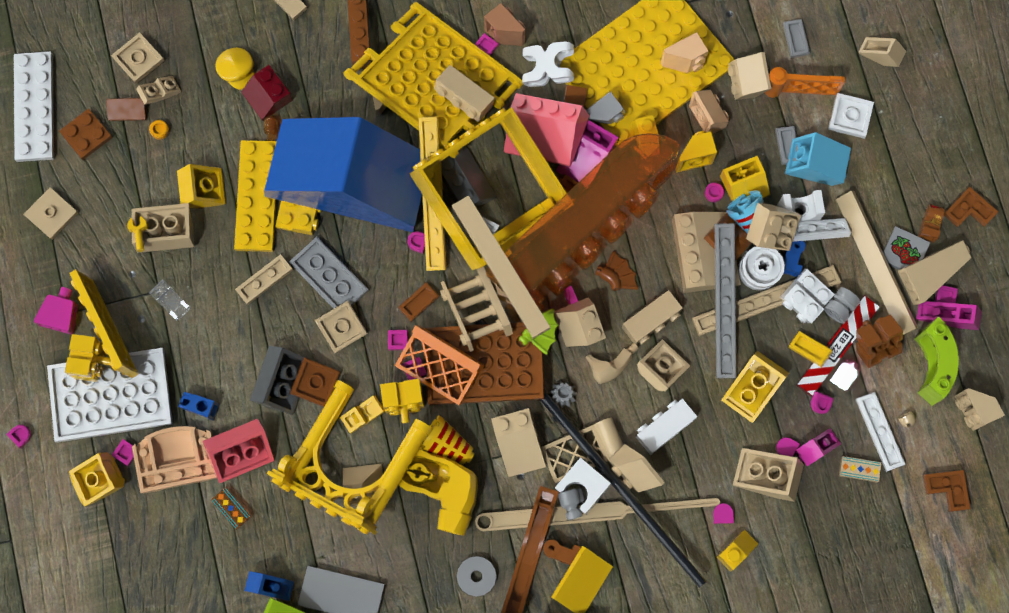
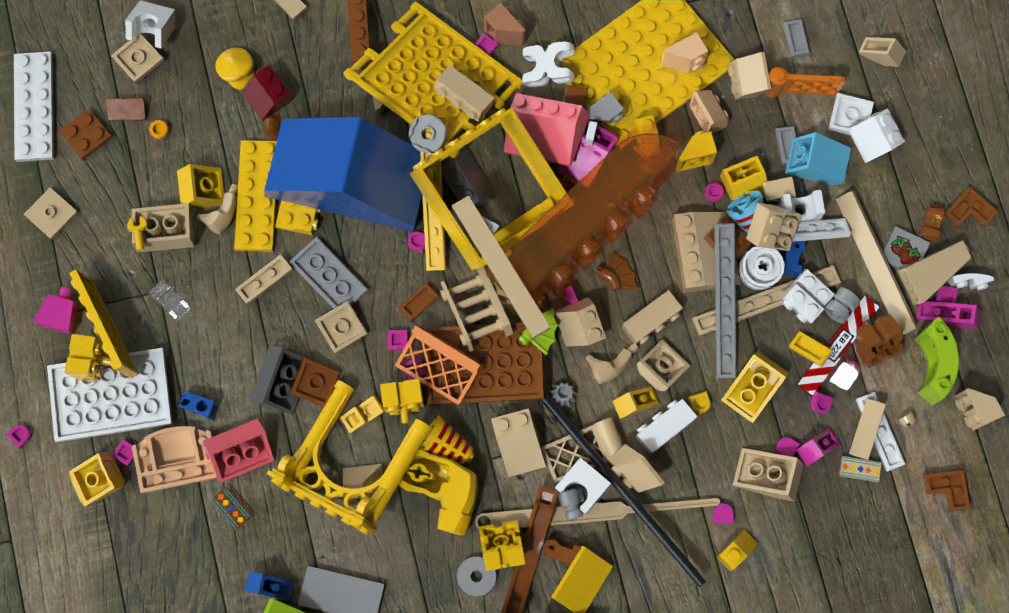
(150, 19): none -> white piece
(159, 90): tan slope -> none
(219, 220): none -> tan animal
(438, 138): none -> light grey tile
(501, 545): none -> yellow brick
(591, 133): none -> white tile
(635, 402): none -> yellow slope
(700, 403): none -> yellow tile
(775, 189): none -> tan slope
(867, 429): none -> tan tile
(876, 135): none -> white slope
(974, 280): none -> white slope

